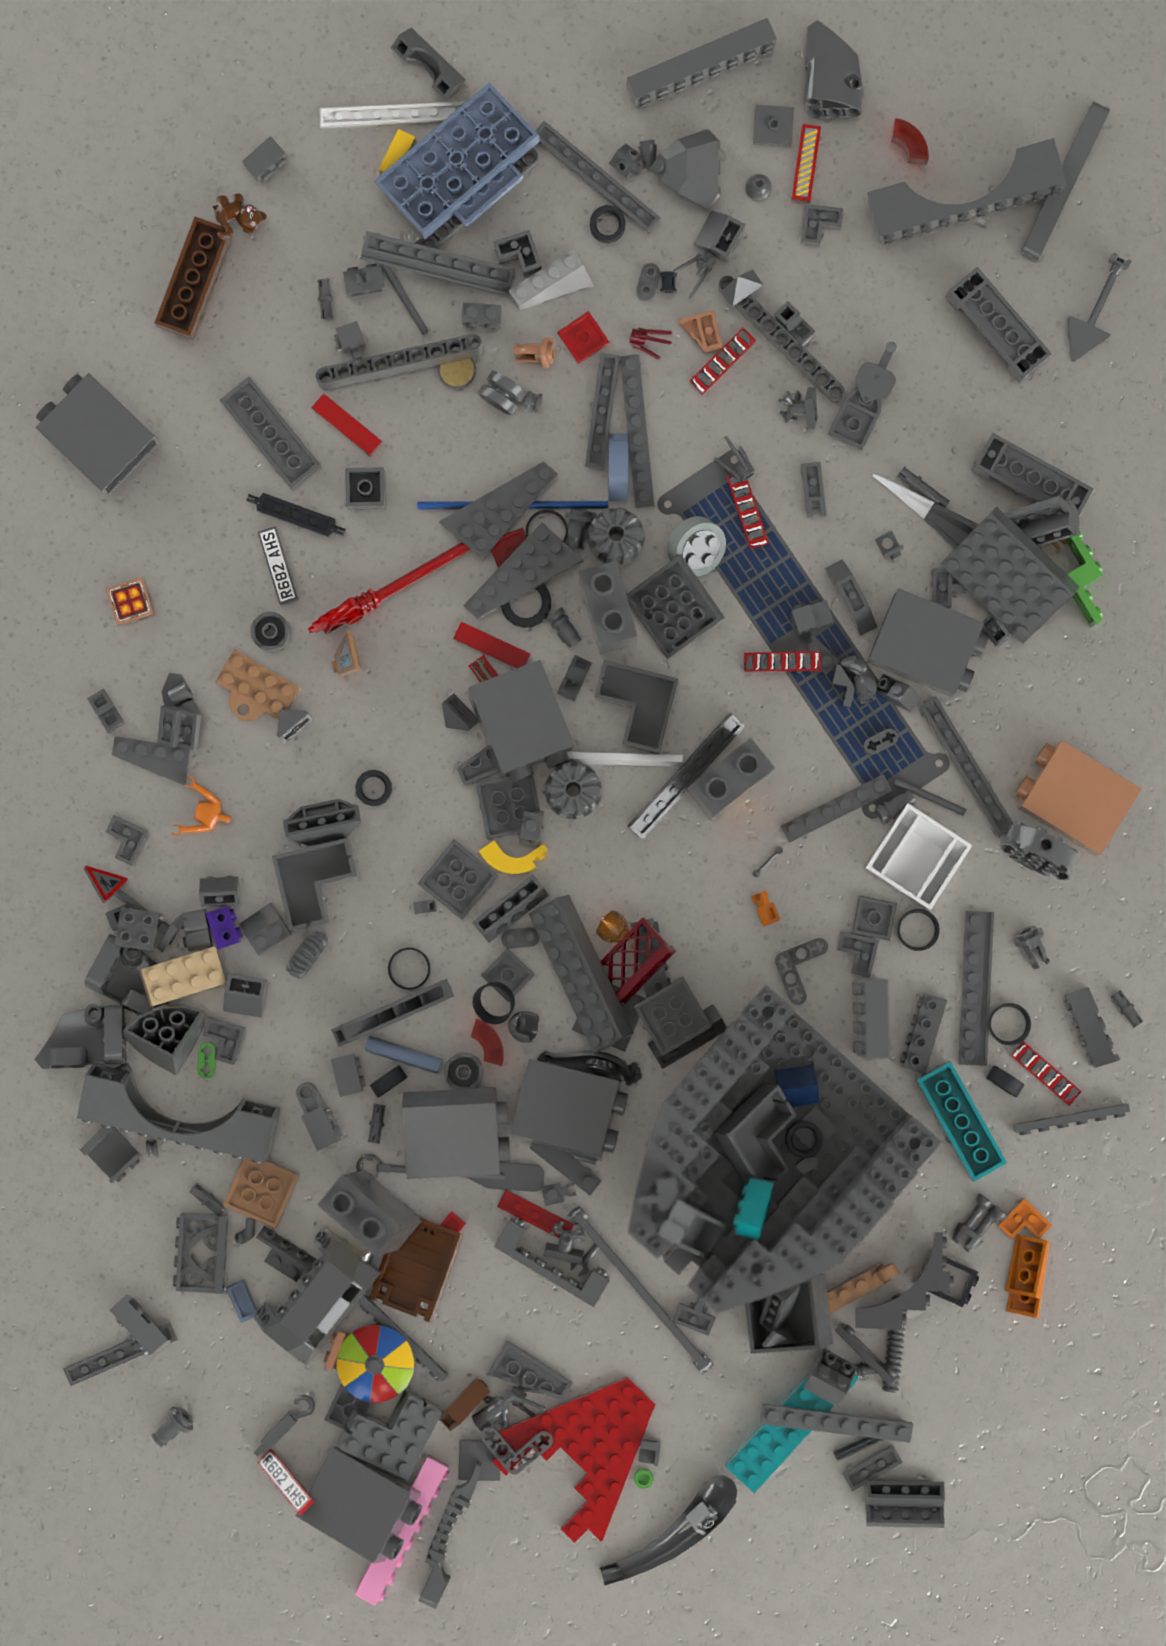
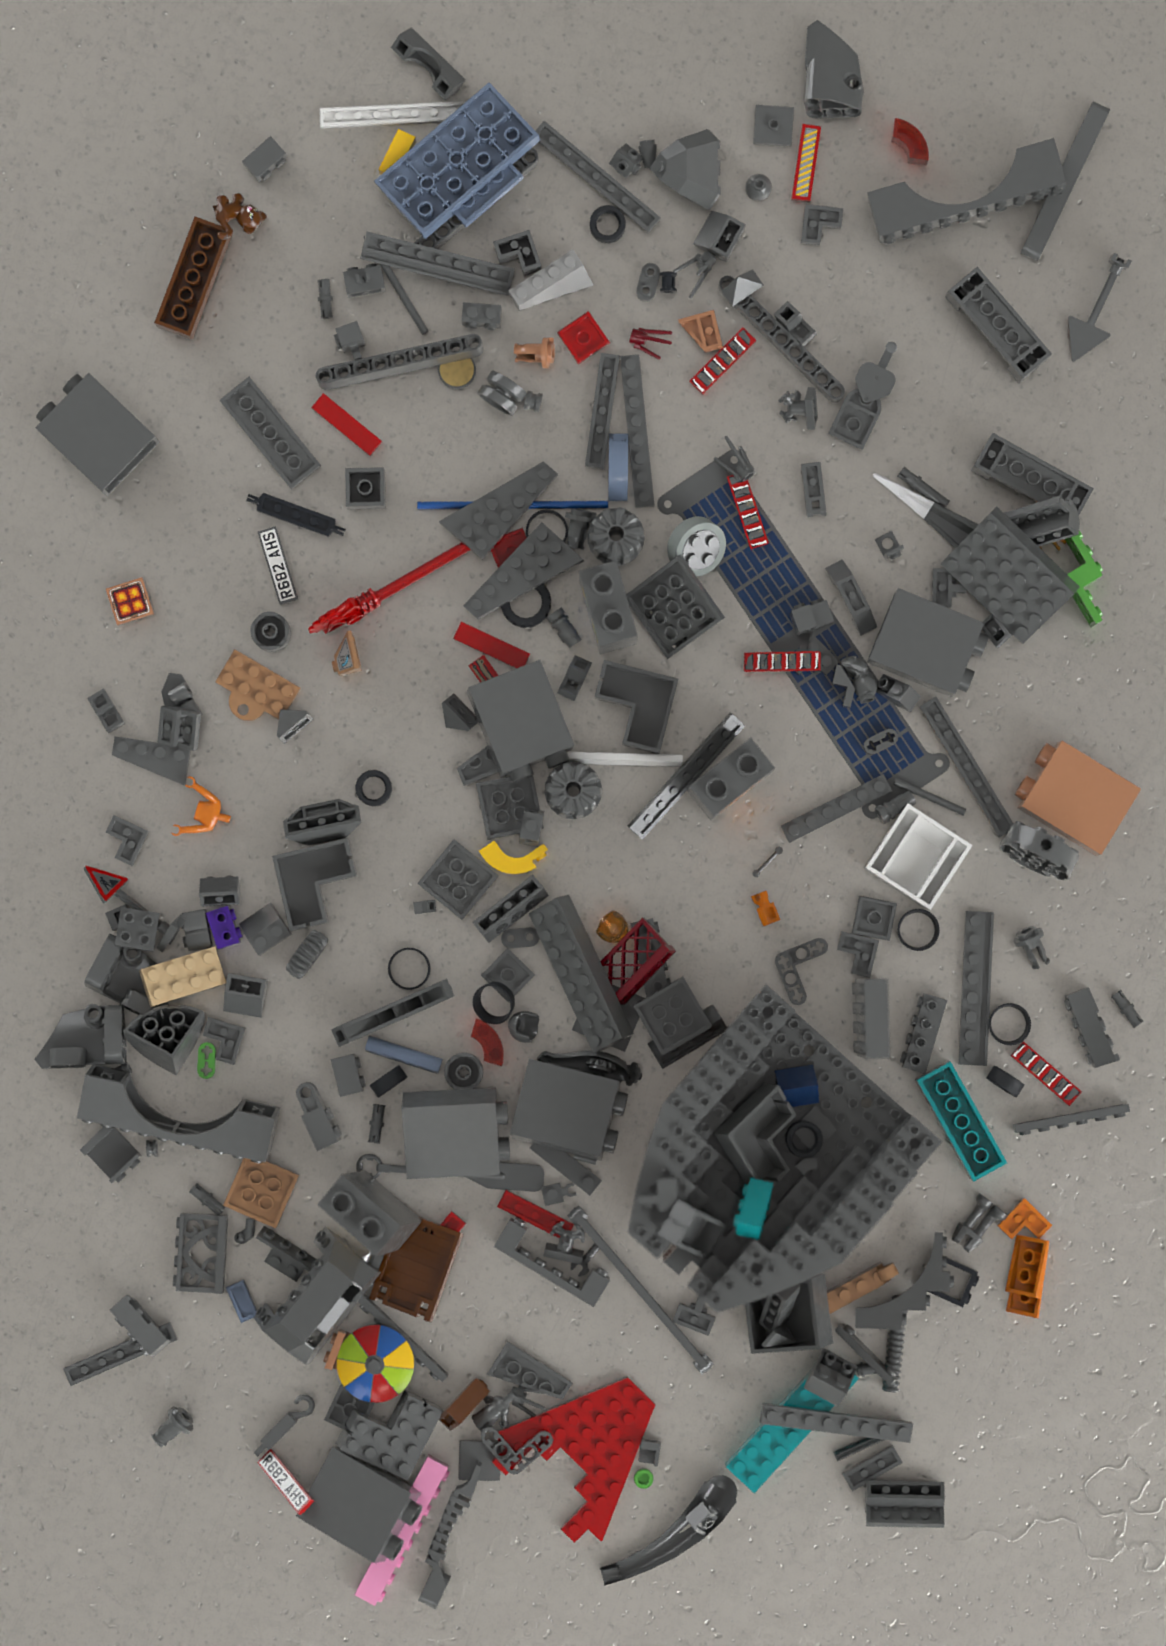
(701, 63): dark grey brick -> none

